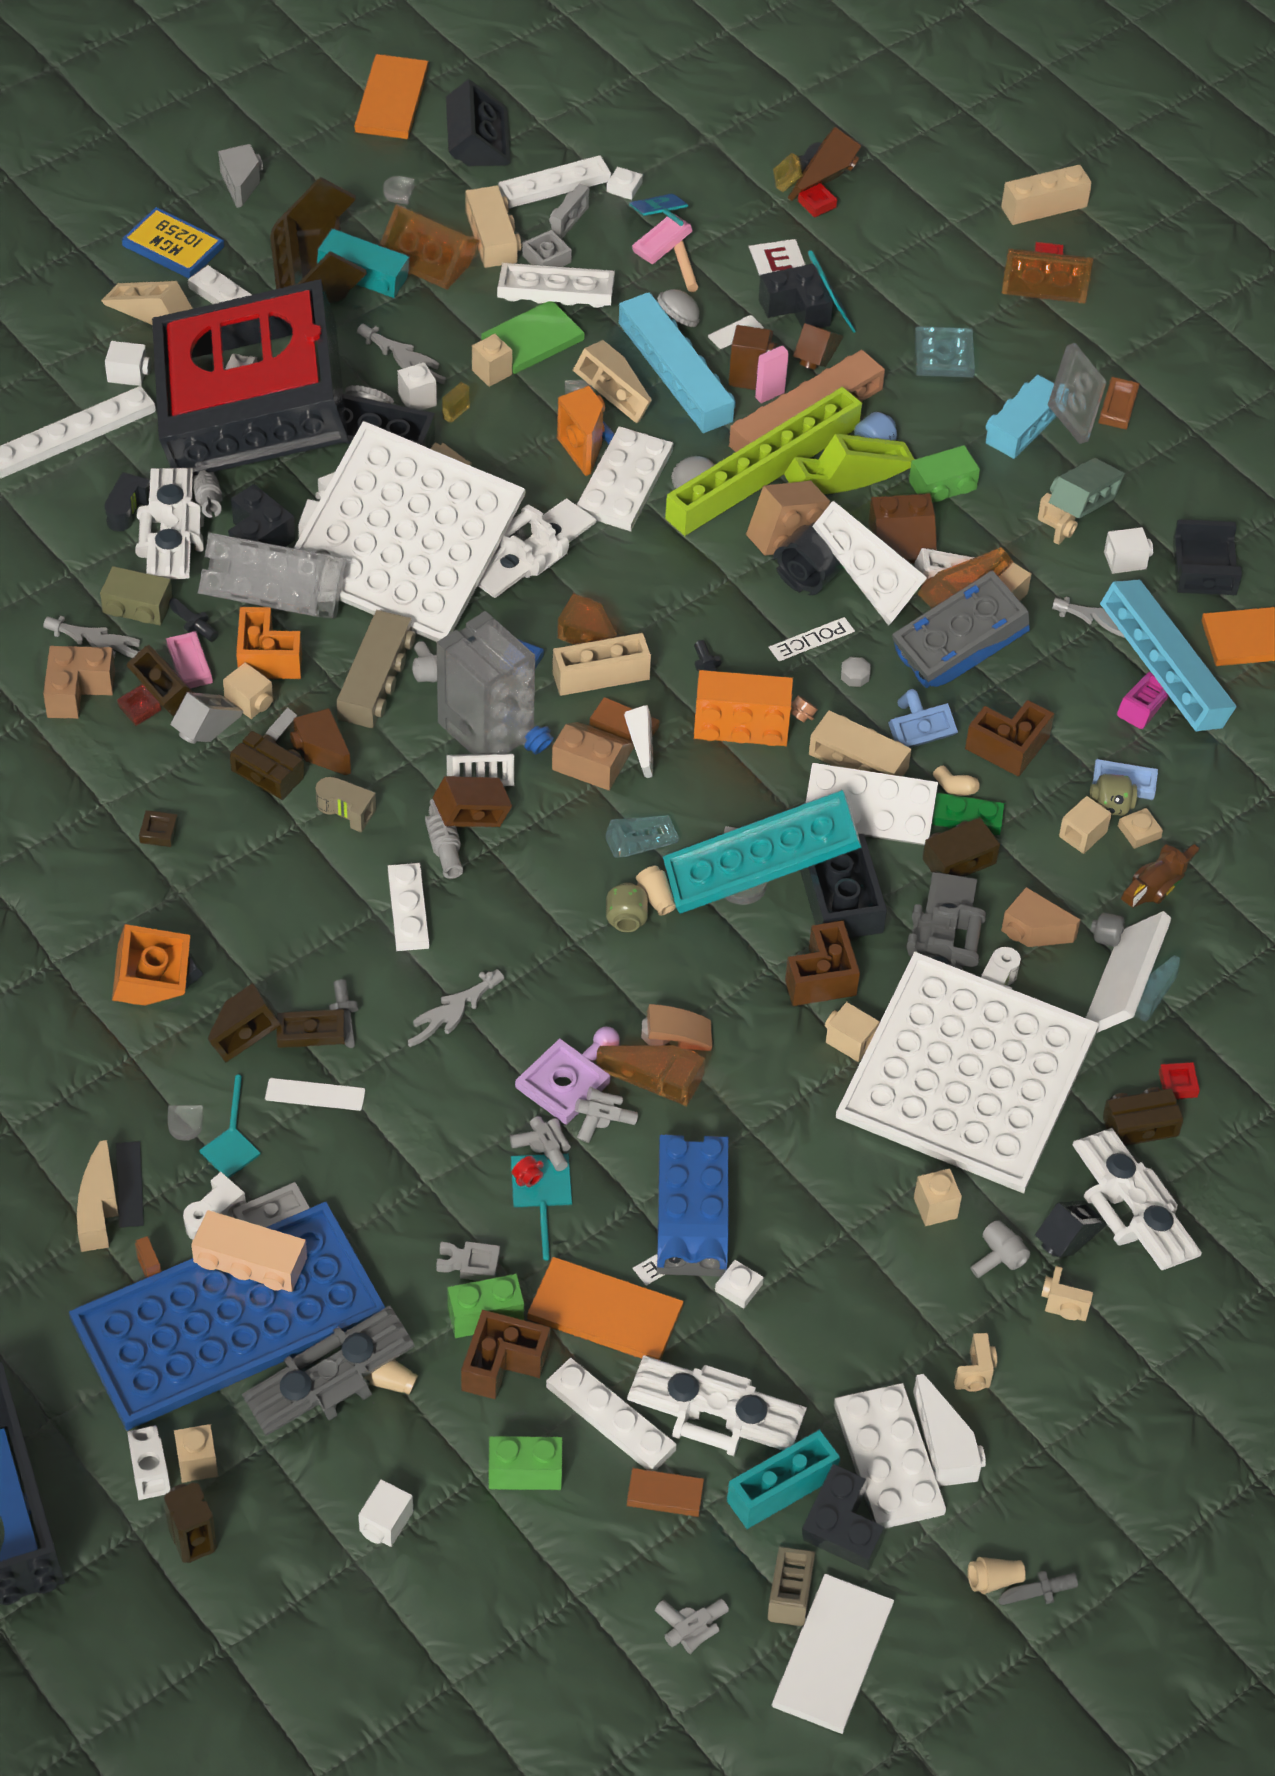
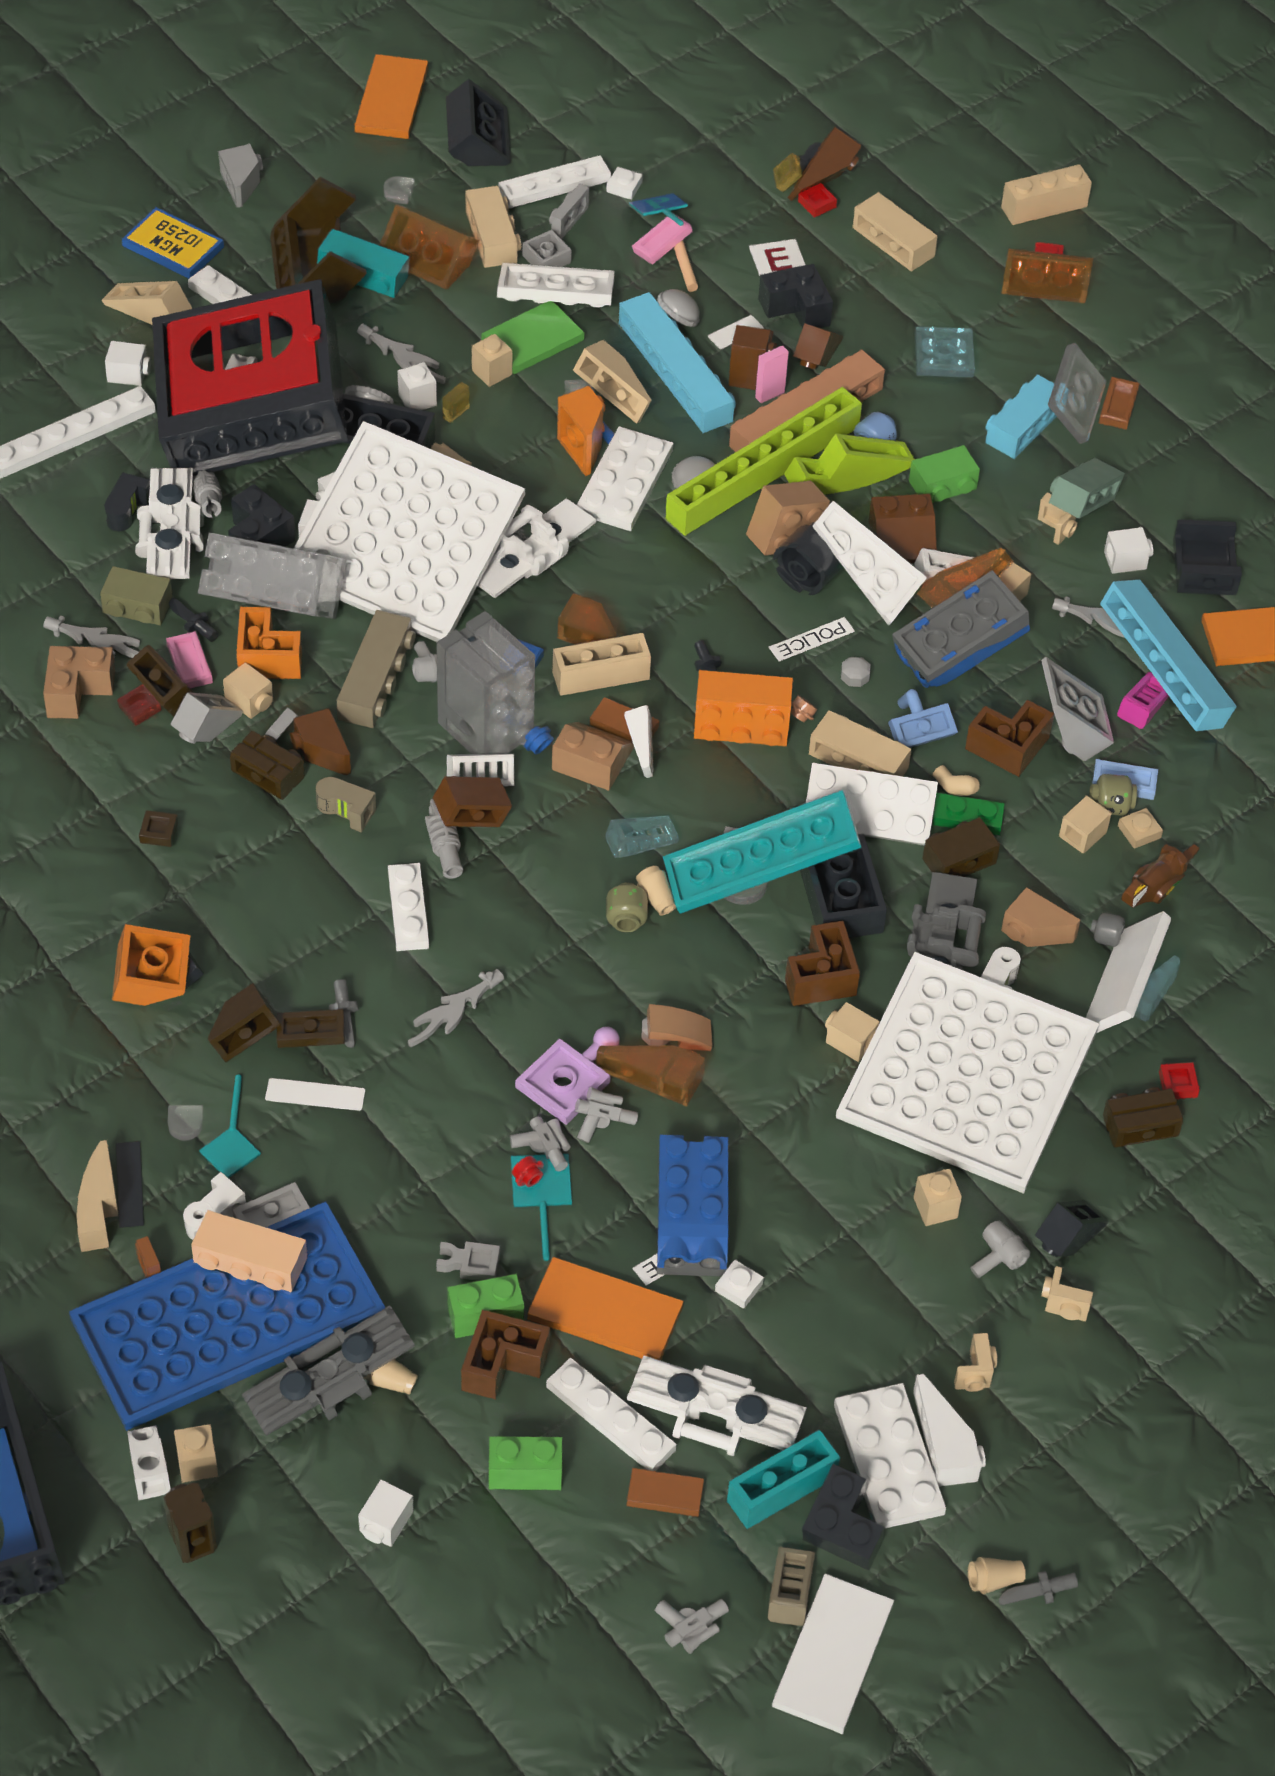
(835, 298): teal piece -> none
(895, 231): none -> tan brick
(1078, 712): none -> light grey slope
(1151, 1203): white piece -> none

